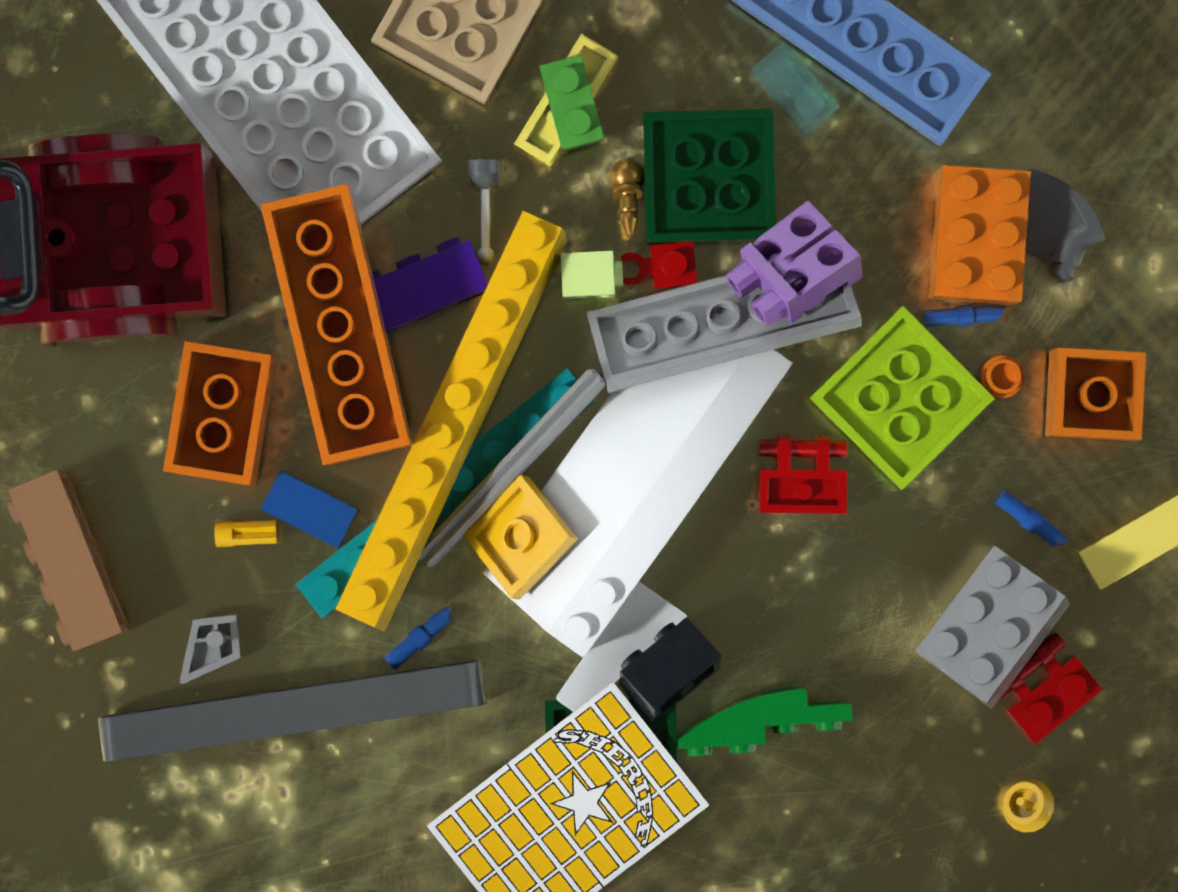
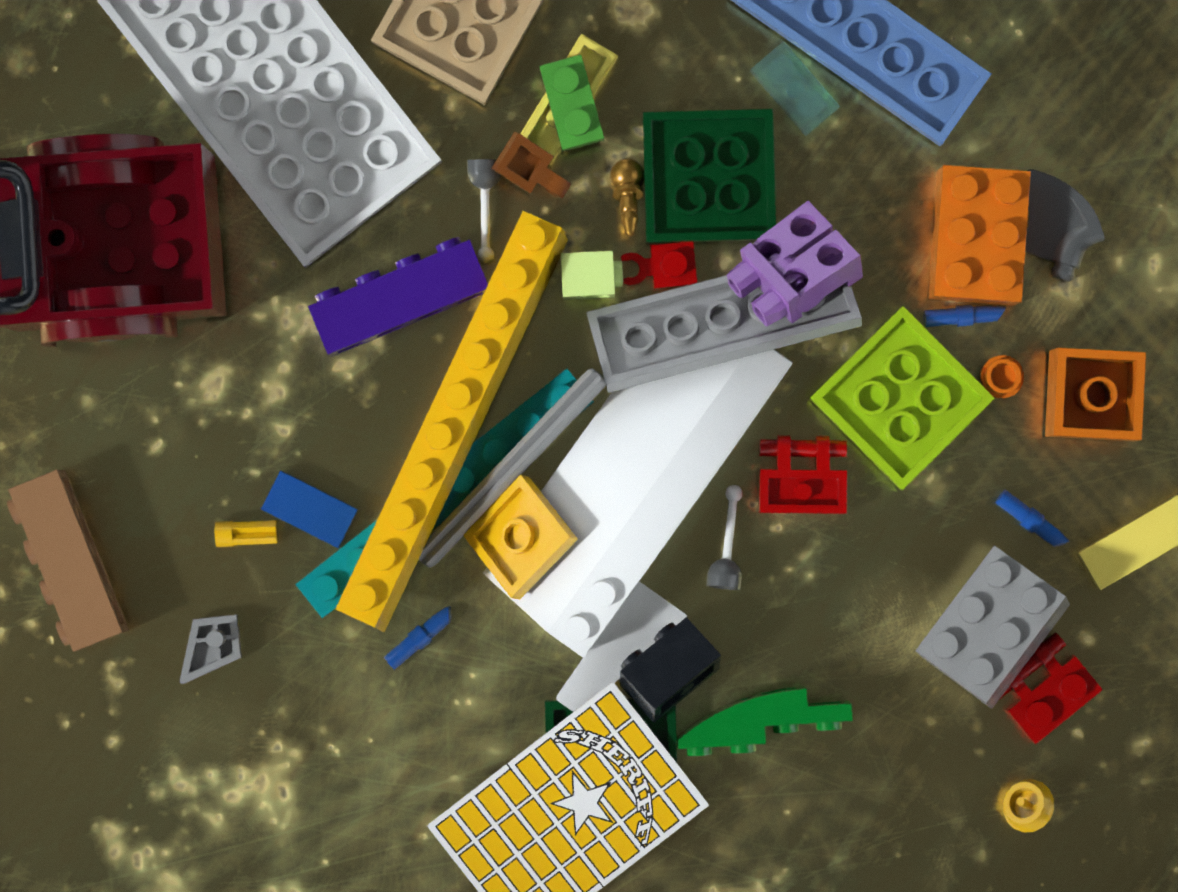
(220, 413): orange brick -> none
(292, 710): dark grey beam -> none
(336, 324): orange brick -> none
(527, 165): none -> dark orange plate
(725, 572): none -> hinge

